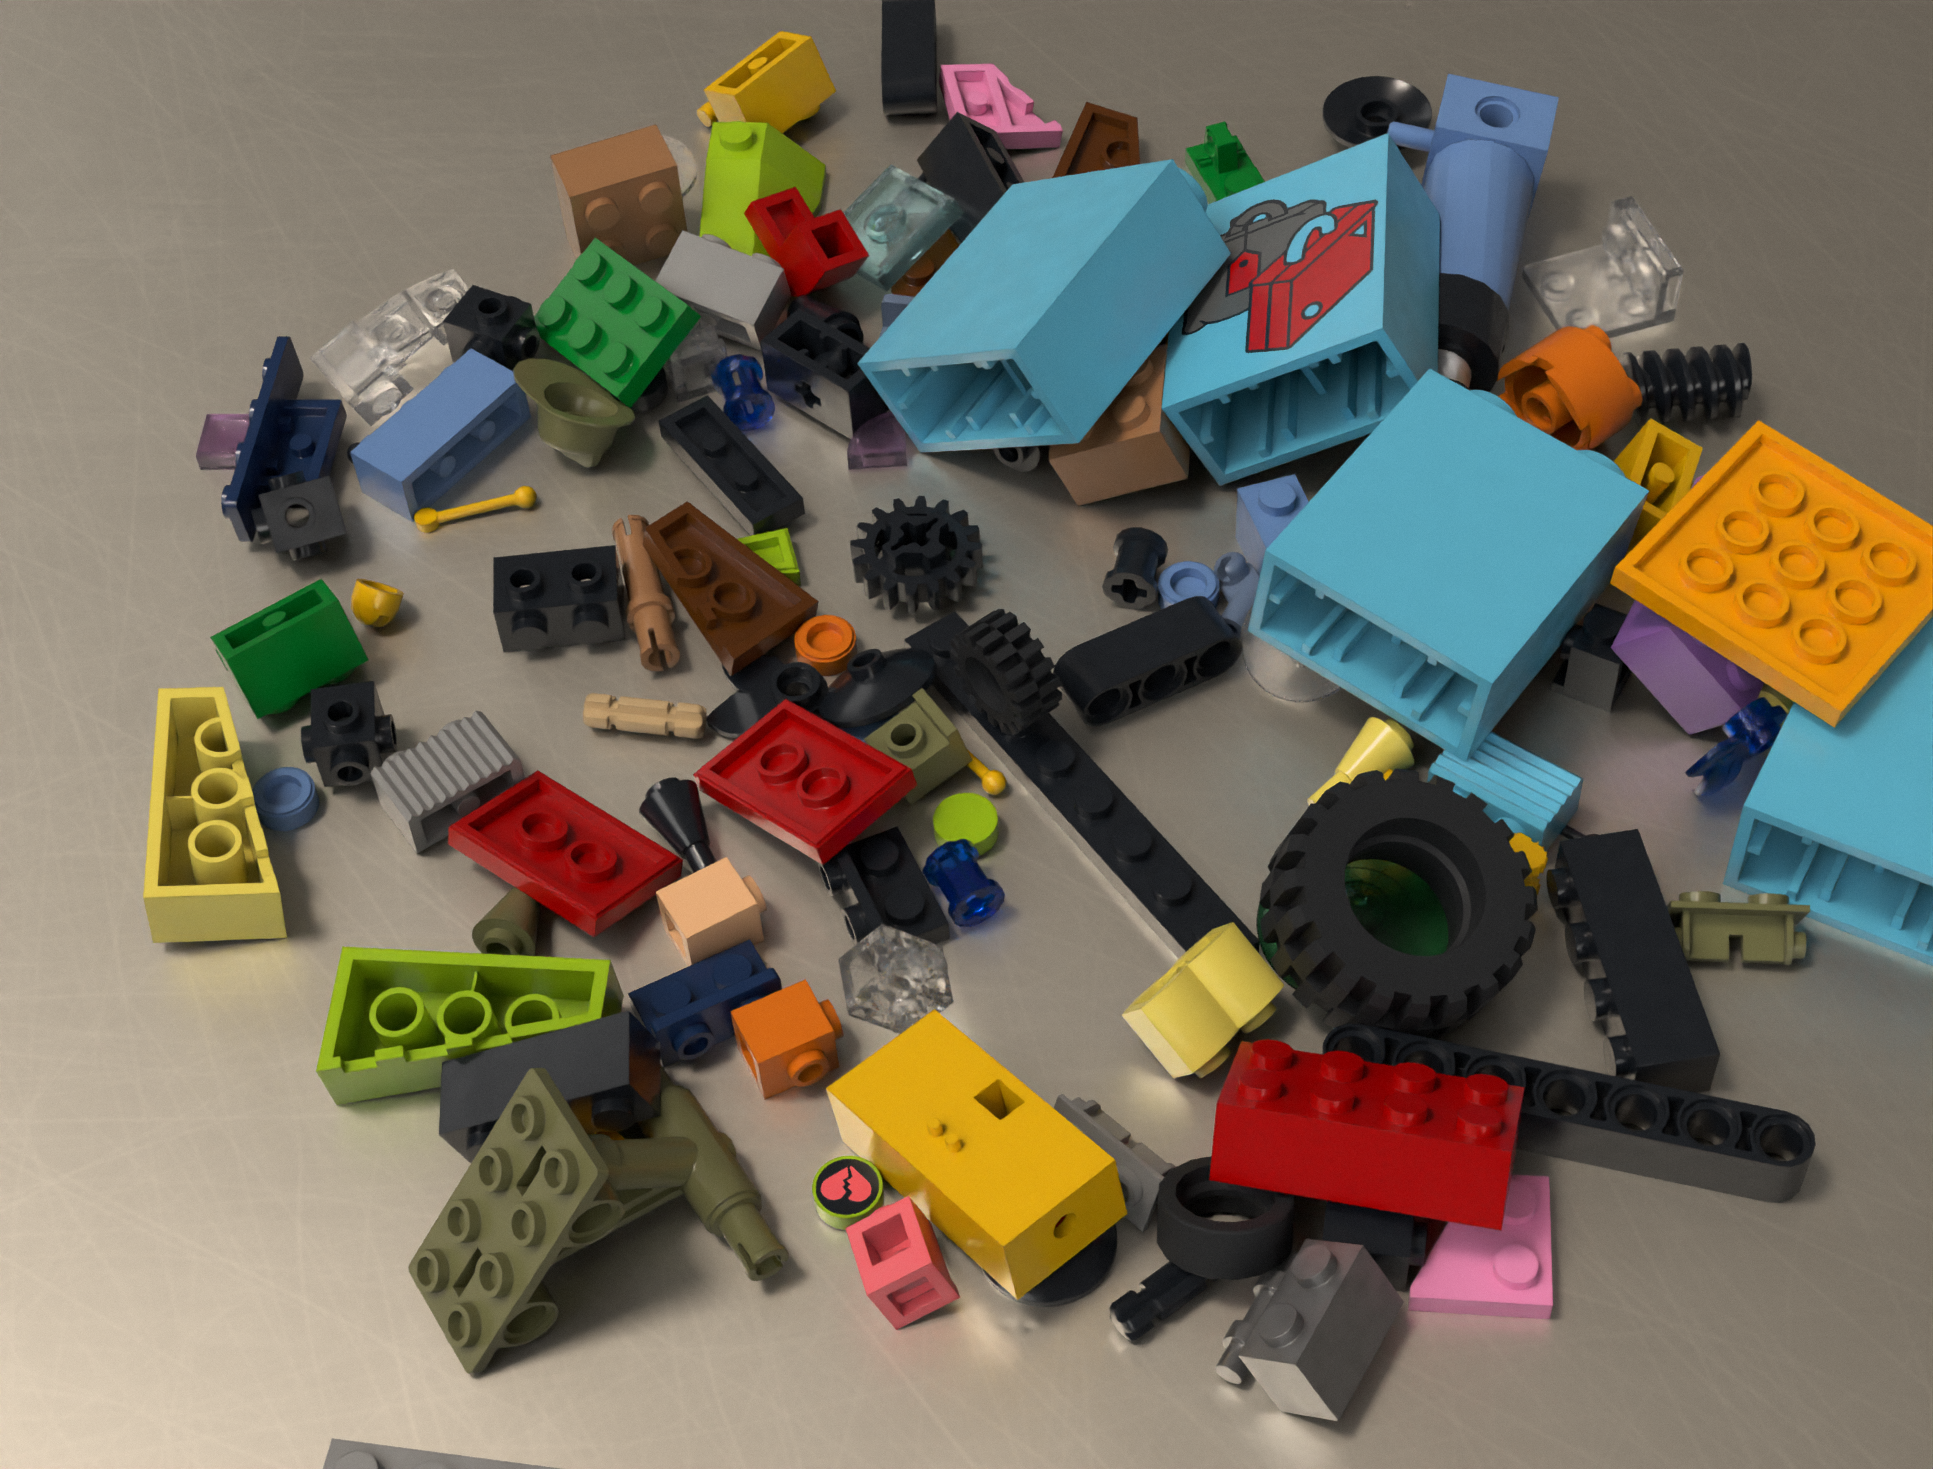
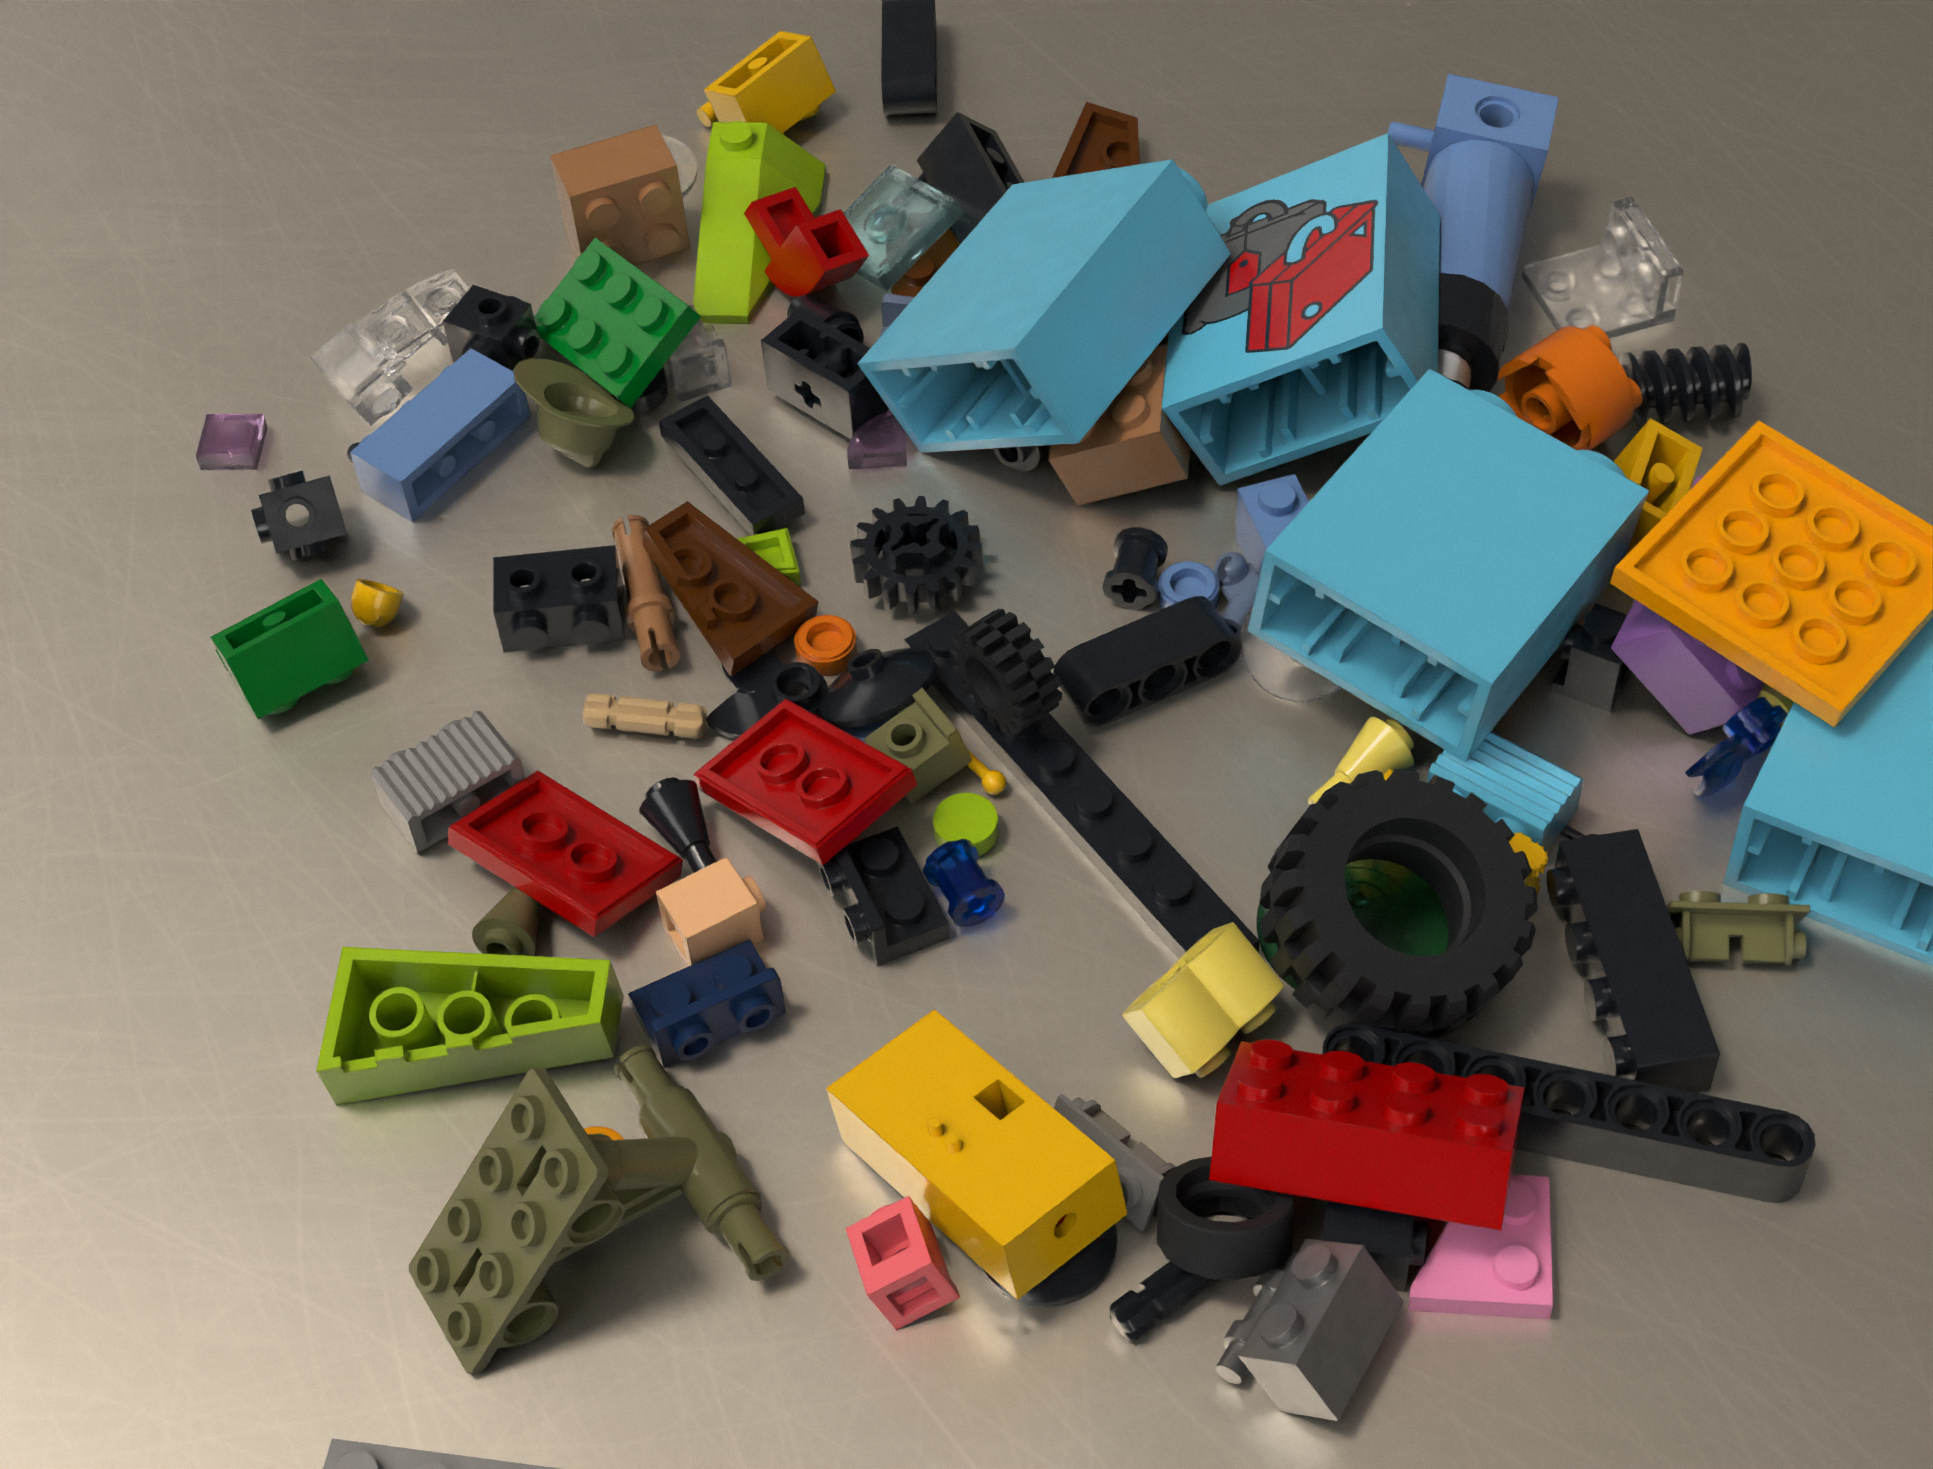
(205, 840): light yellow wedge -> none
(281, 438): dark blue bracket -> none
(285, 798): medium blue tile -> none
(347, 733): black brick -> none
(428, 519): yellow hinge -> none
(601, 1068): black brick -> none
(728, 288): light grey brick -> none
(750, 389): clear blue bush -> none
(787, 1038): orange brick -> none
(847, 1191): tile -> none
(894, 979): clear brick -> none
(990, 99): bright pink wing -> none
(1221, 164): green hinge -> none
(1368, 105): black dish -> none

